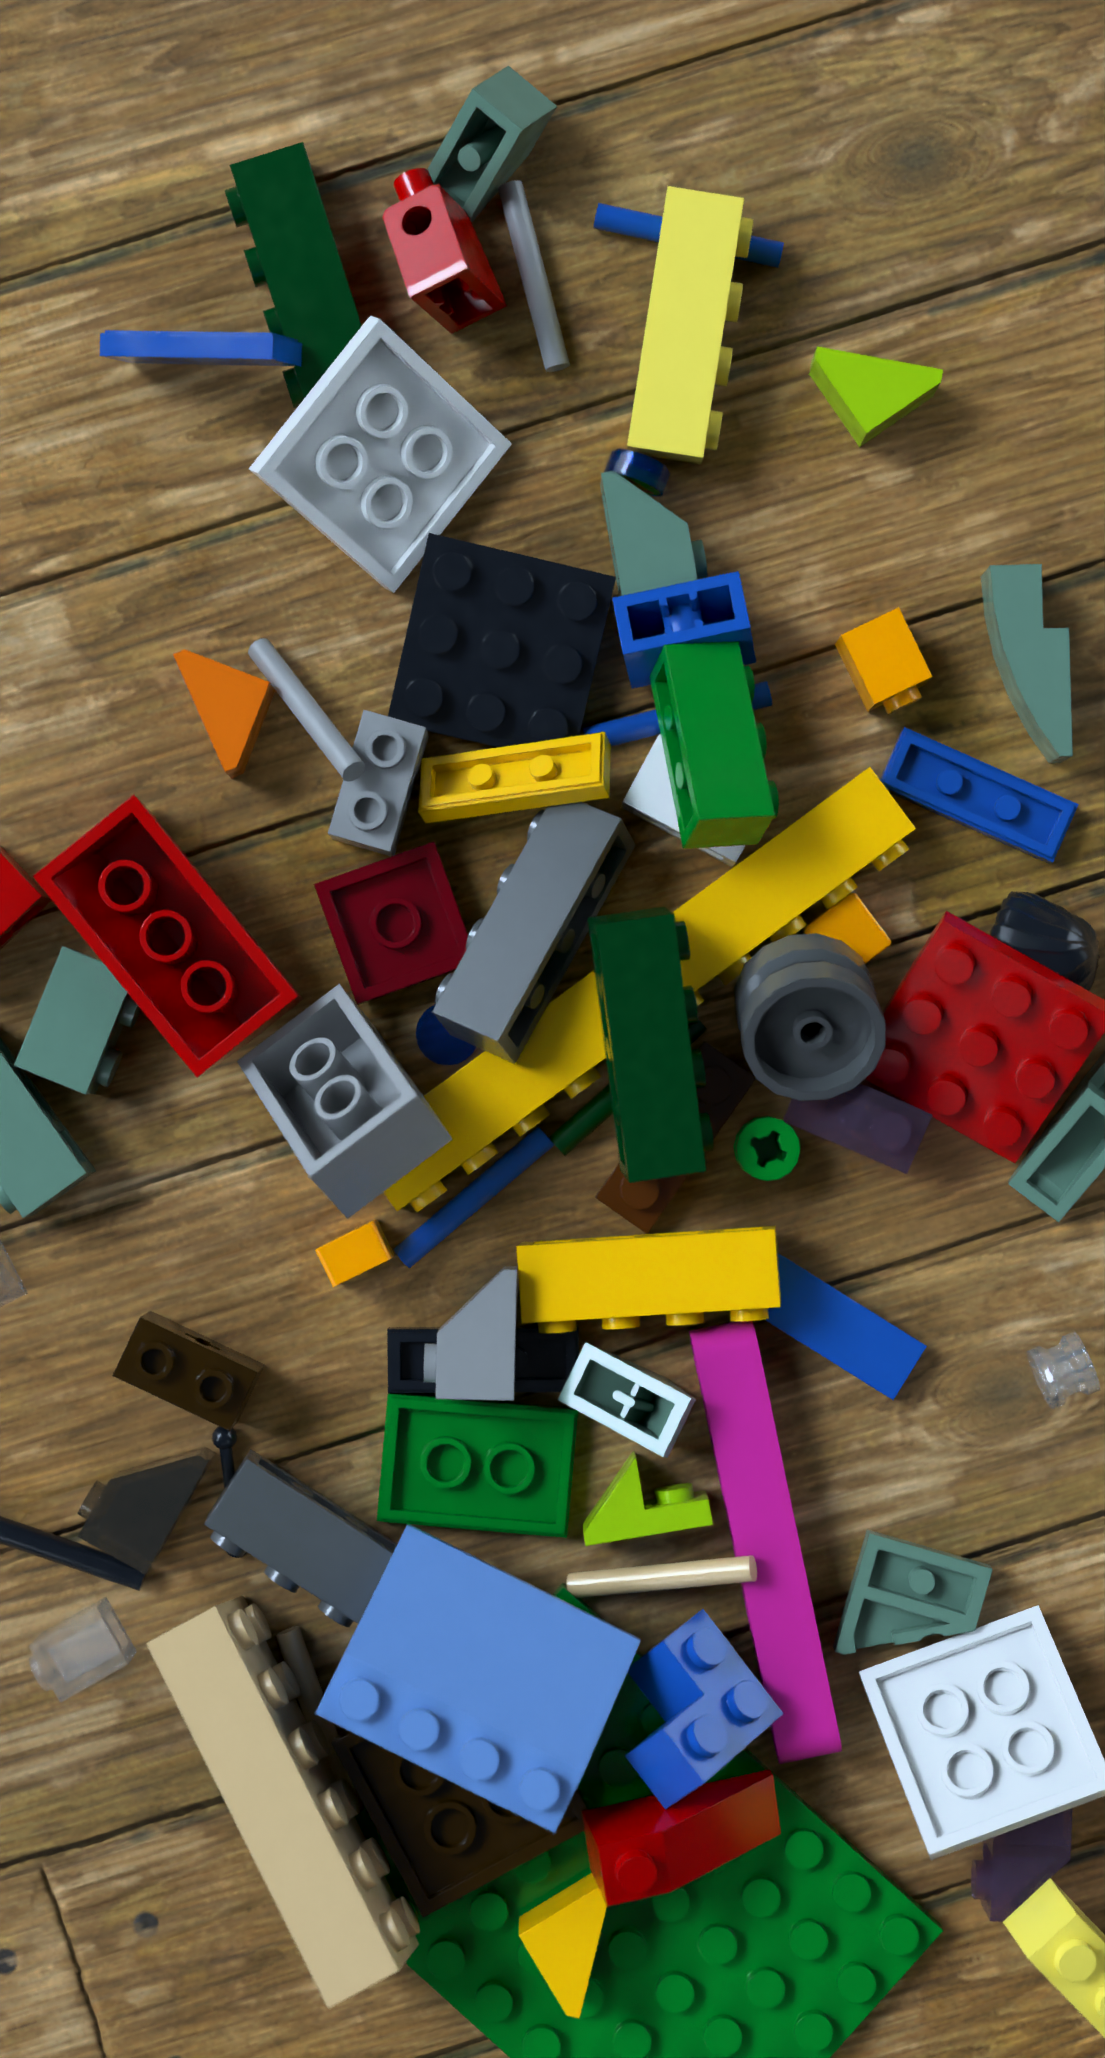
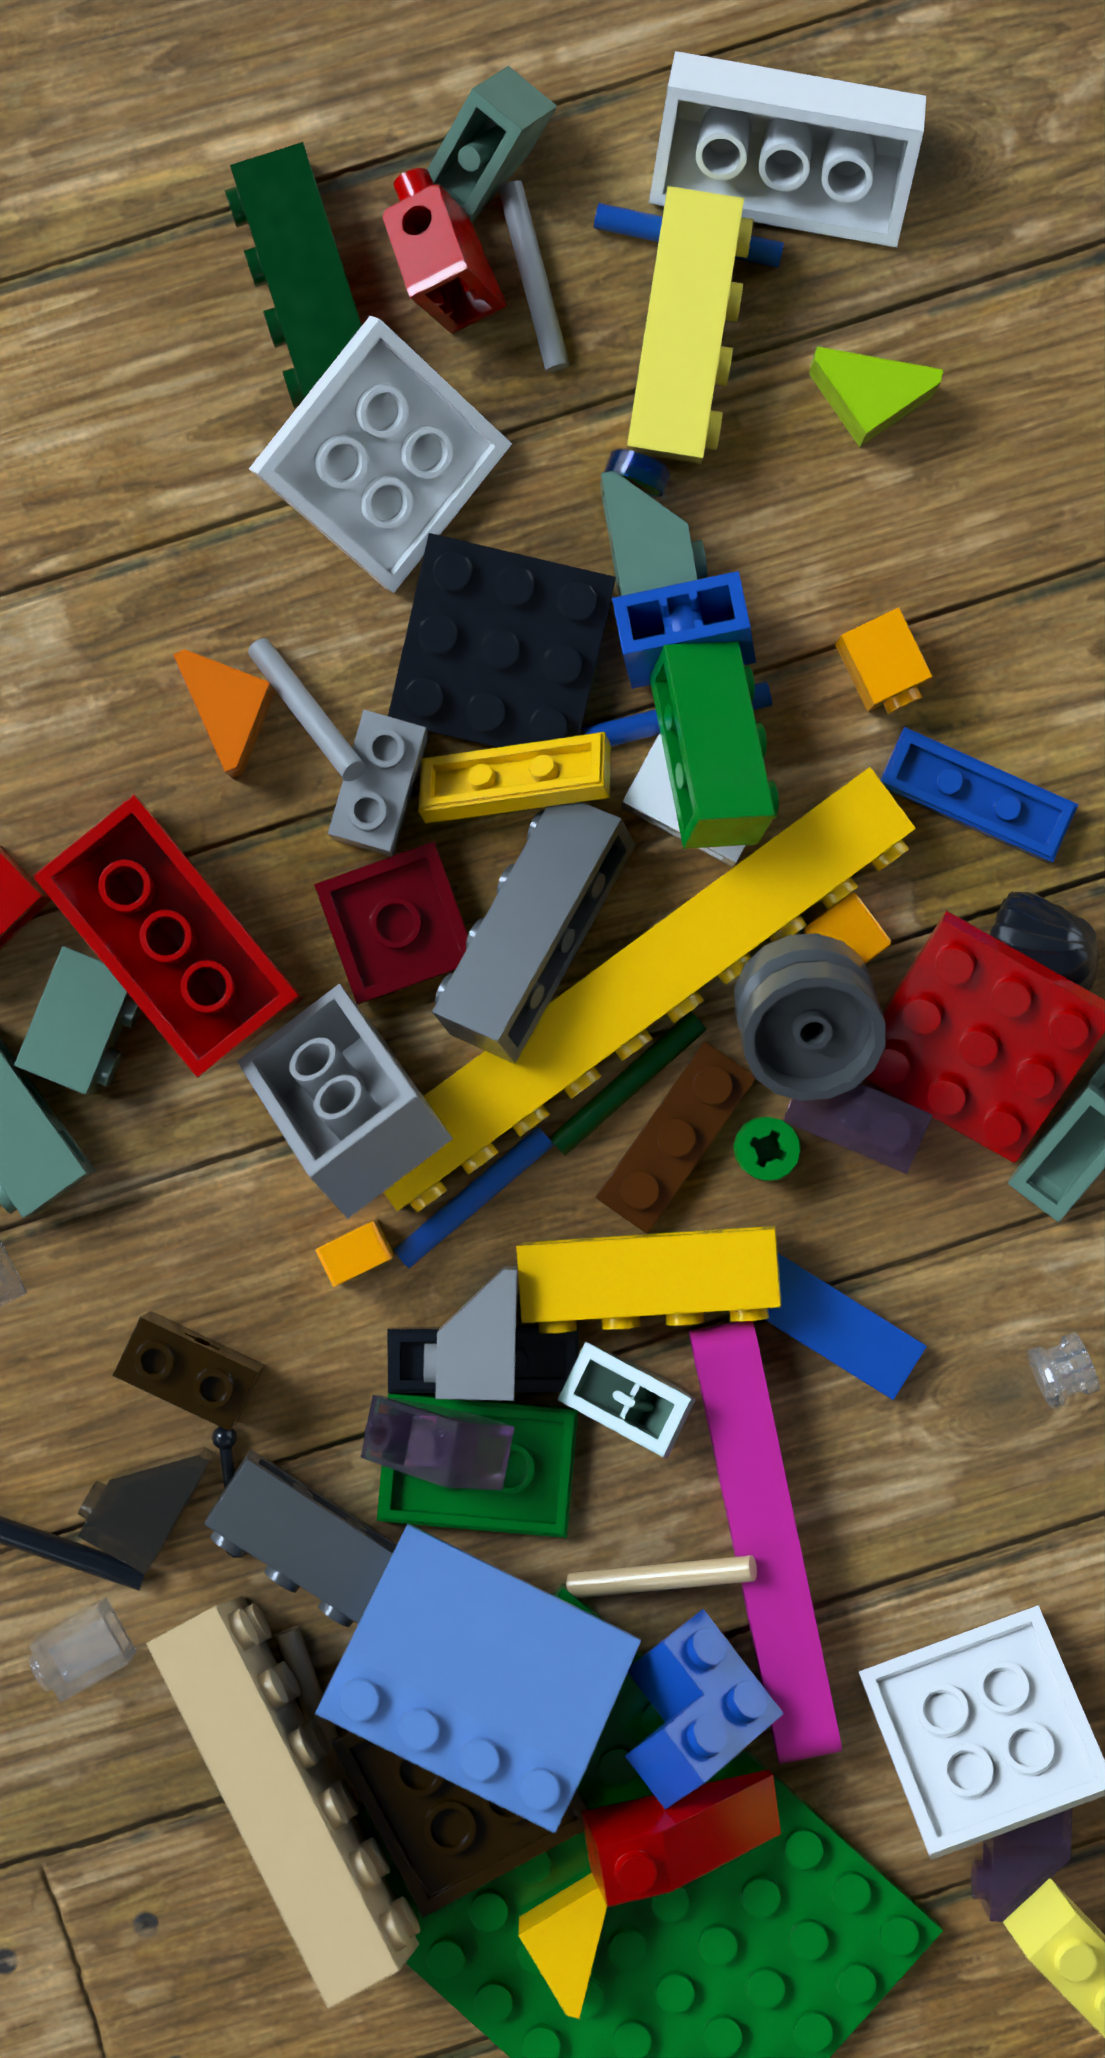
(201, 348): blue tile -> none
(437, 1443): none -> slope
(438, 1043): clear blue tile -> none
(625, 1515): lime slope -> none
(649, 1044): dark green brick -> none
(792, 146): none -> white slope
(908, 1594): sand green wing -> none
(1030, 657): sand green slope -> none

